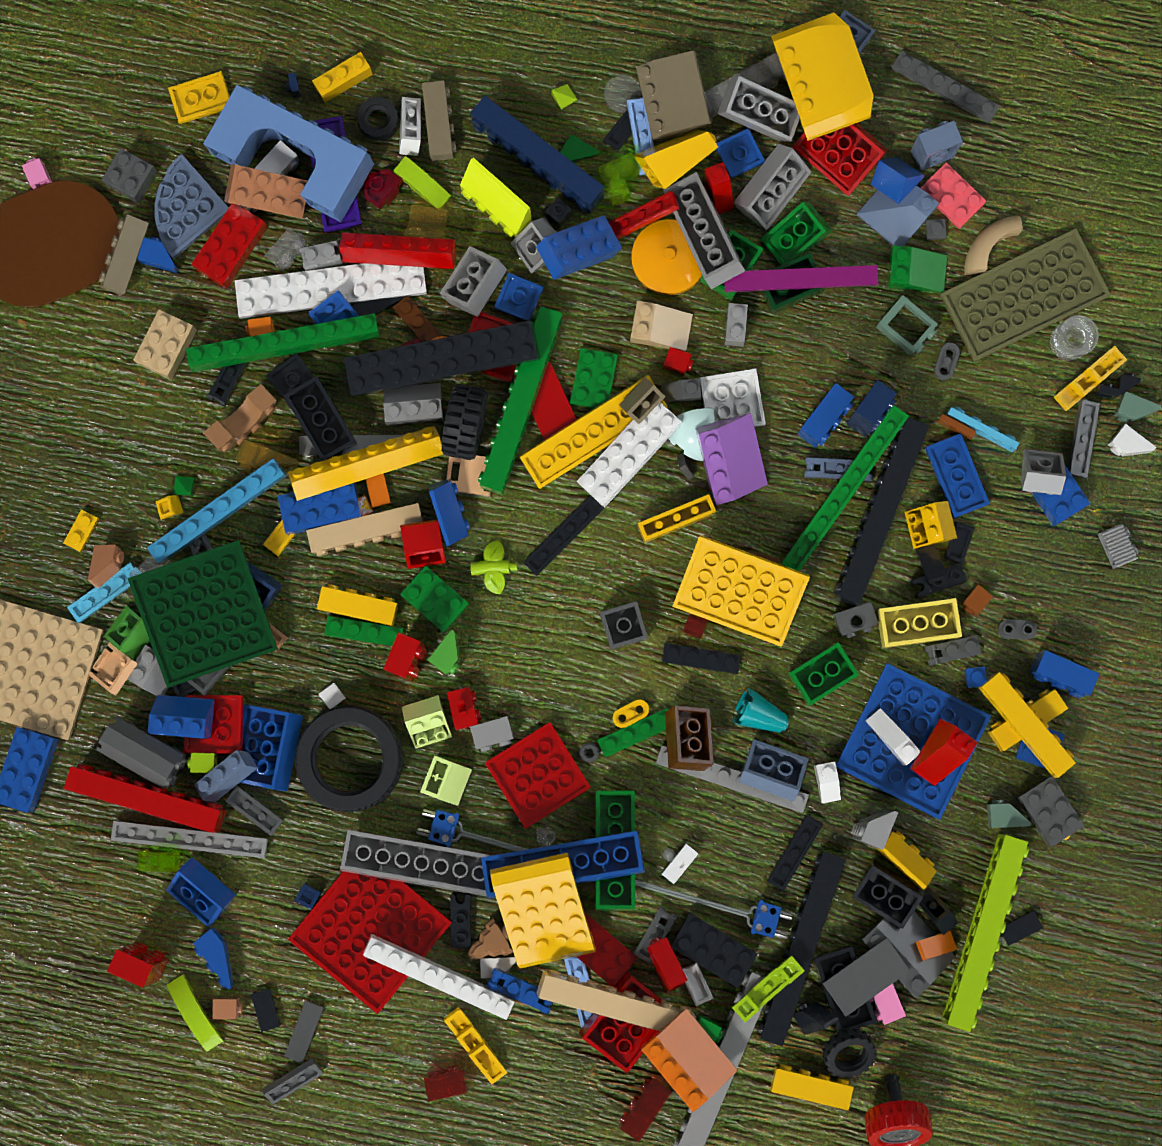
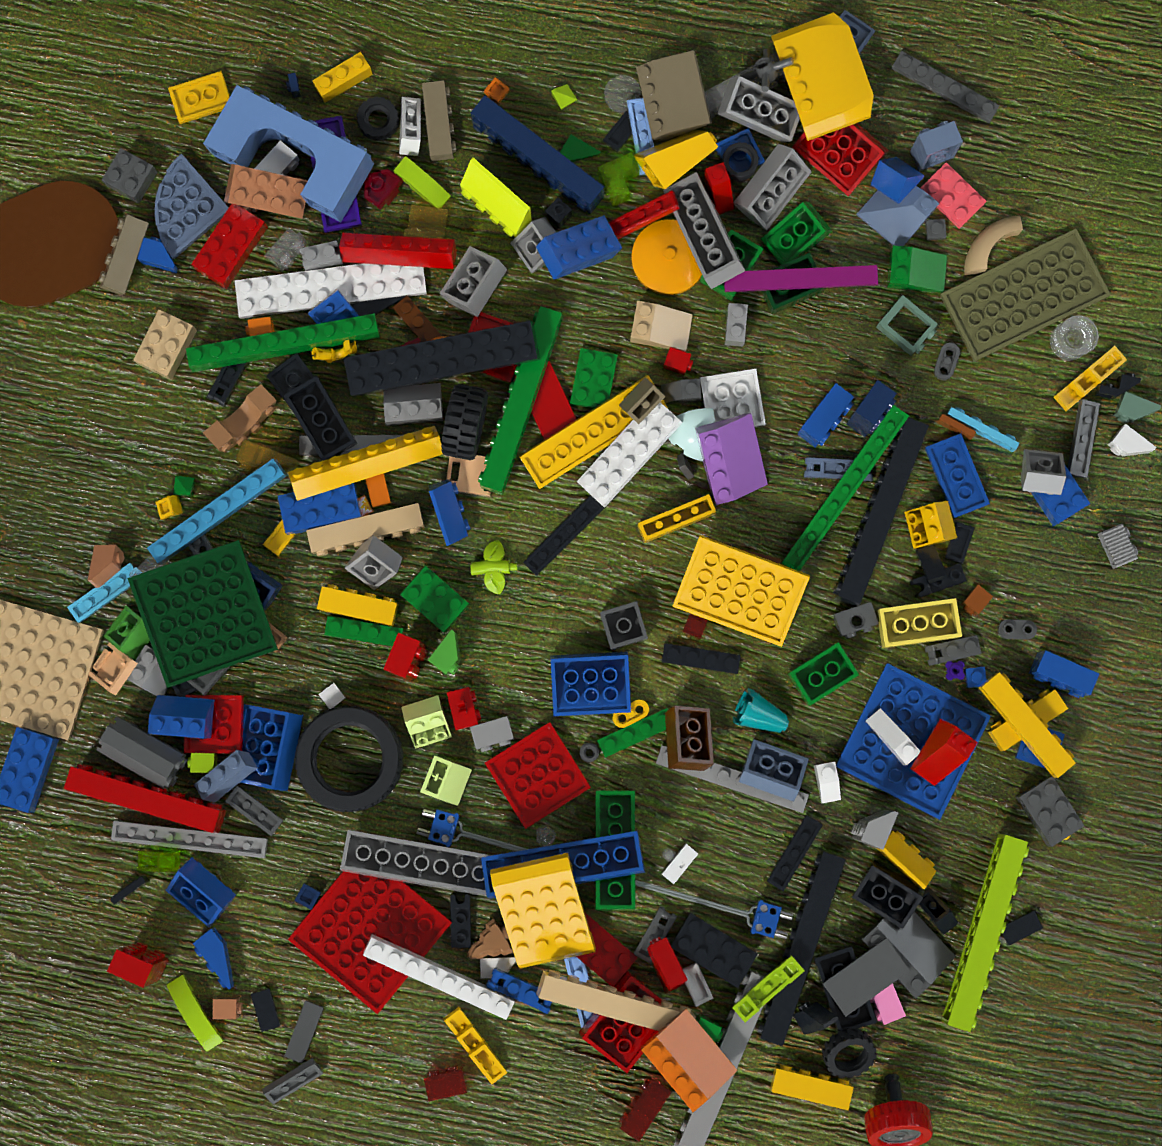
(36, 173): bright pink brick -> none
(81, 531): yellow plate -> none
(130, 889): none -> black tile
(334, 355): none -> yellow piece
(374, 563): none -> light grey slope
(423, 544): red slope -> none
(496, 90): none -> orange tile
(518, 297): blue plate -> none
(590, 683): none -> blue slope
(740, 146): none -> black tyre
(766, 69): none -> dark grey bar
(936, 945): orange tile -> none
(951, 674): none -> dark purple plate
(1004, 815): sand green slope -> none

